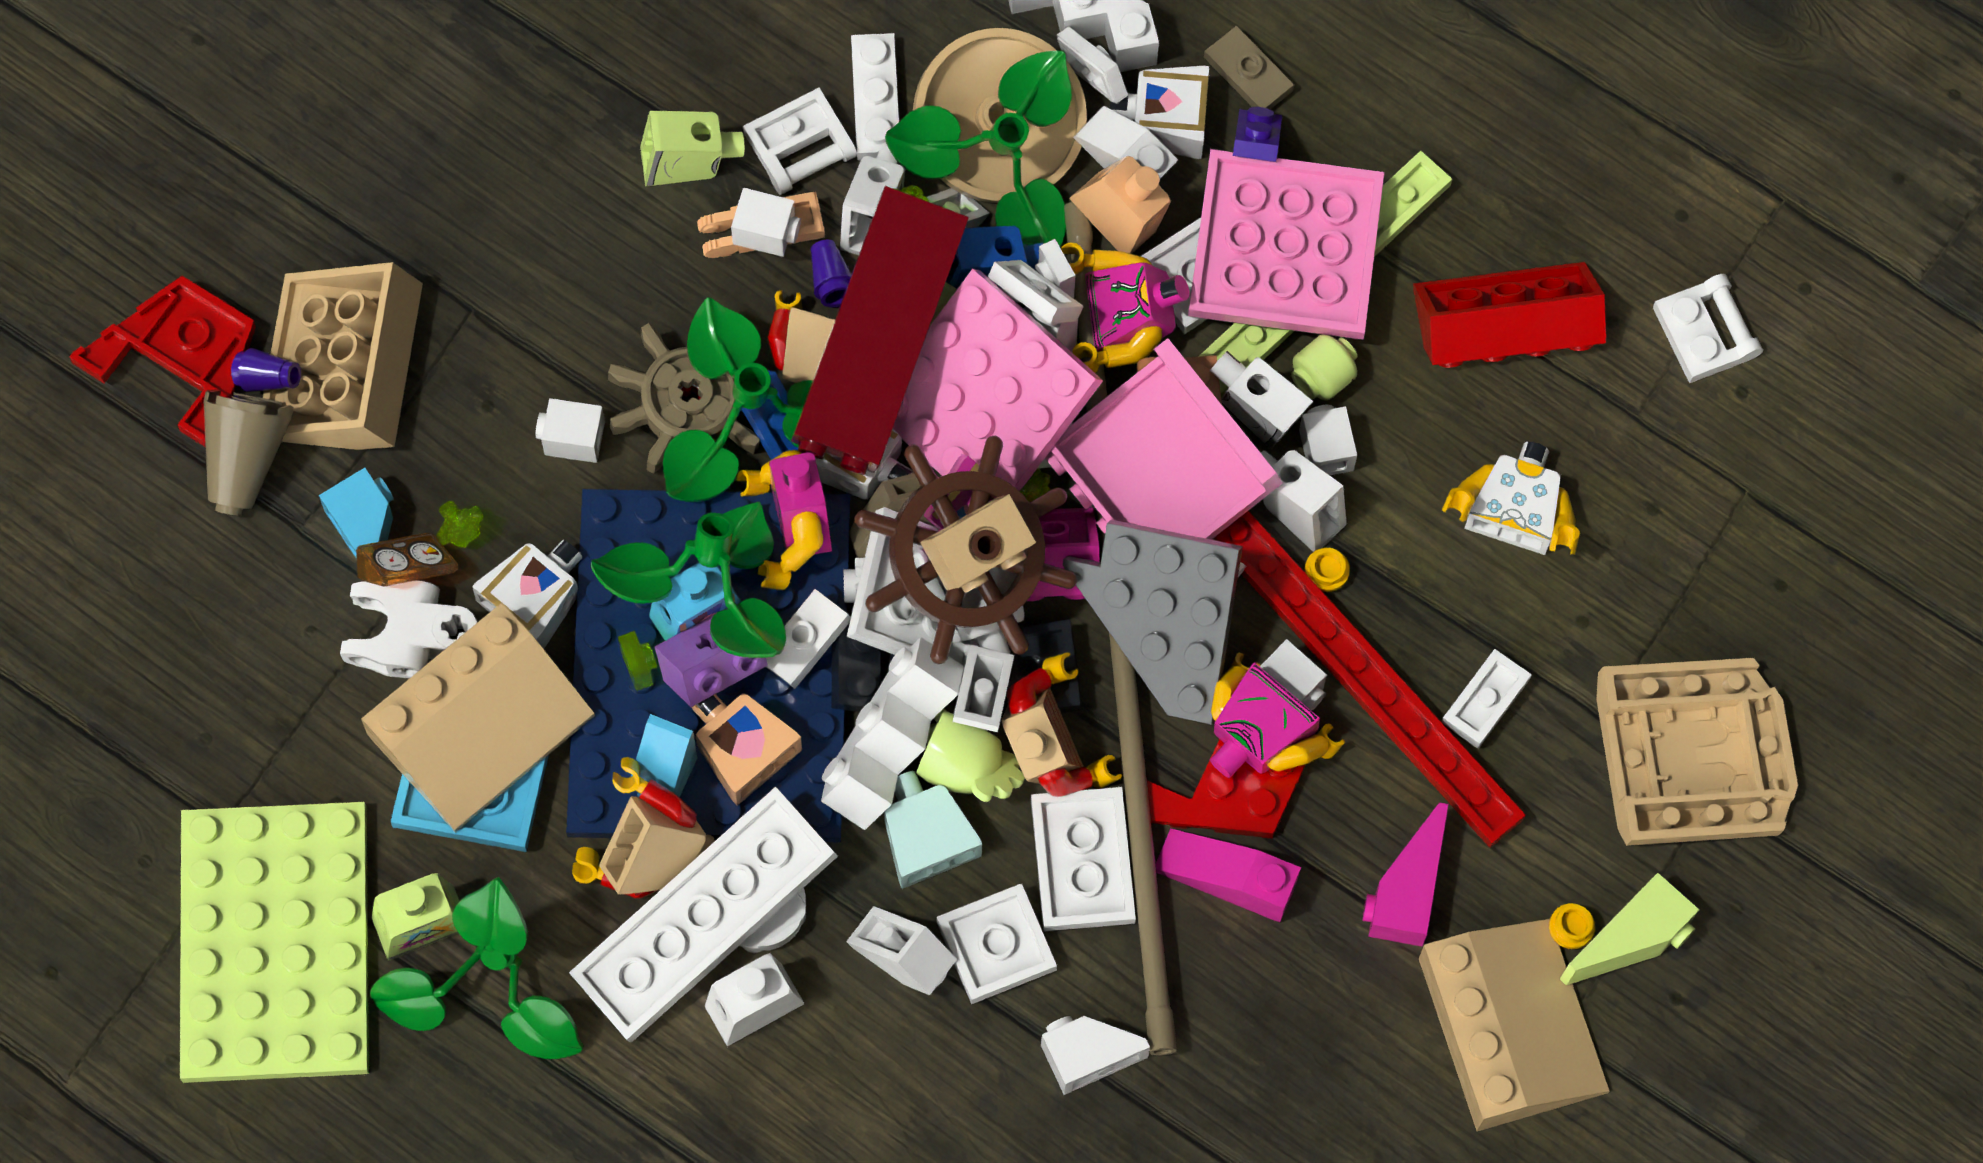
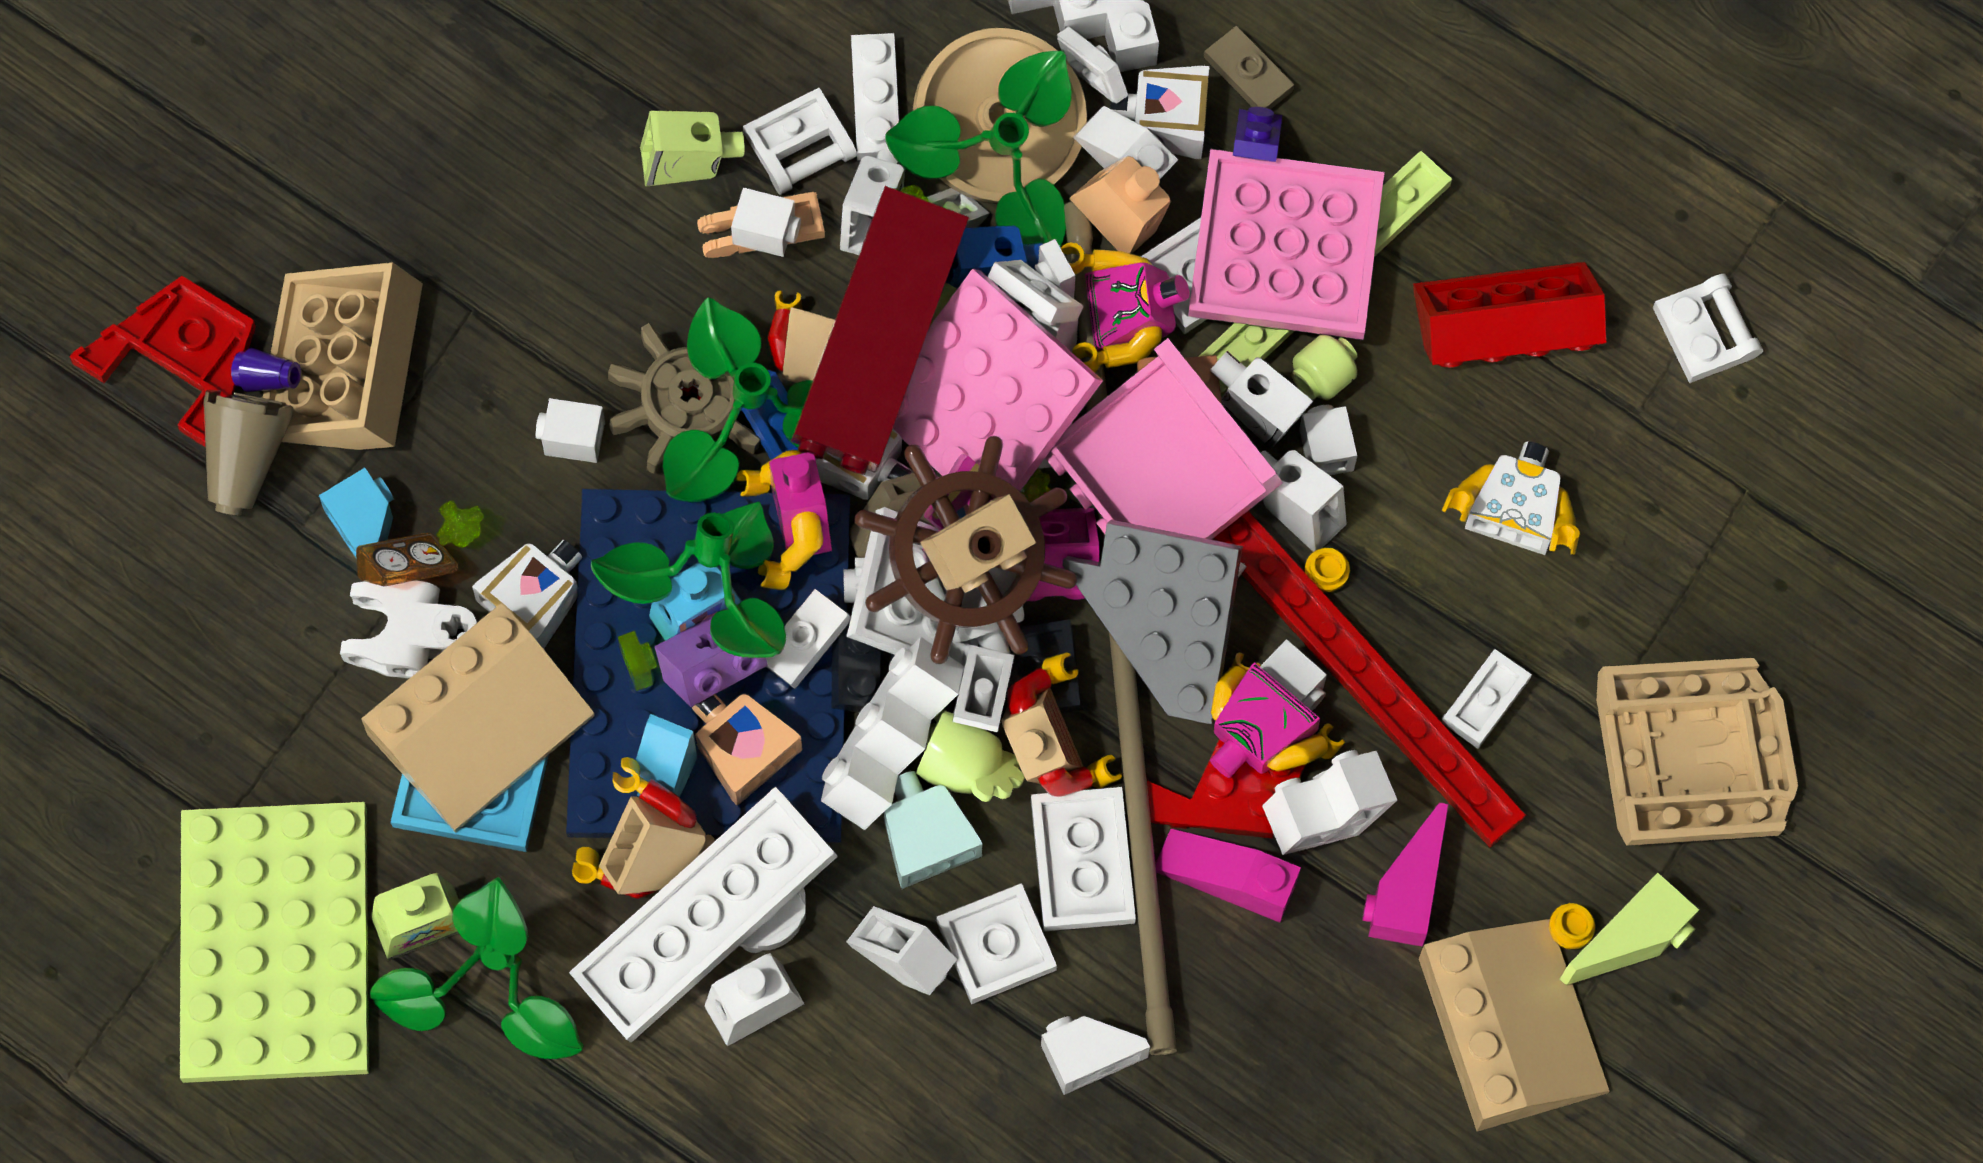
(829, 273): dark purple cone -> none
(1332, 805): none -> white brick

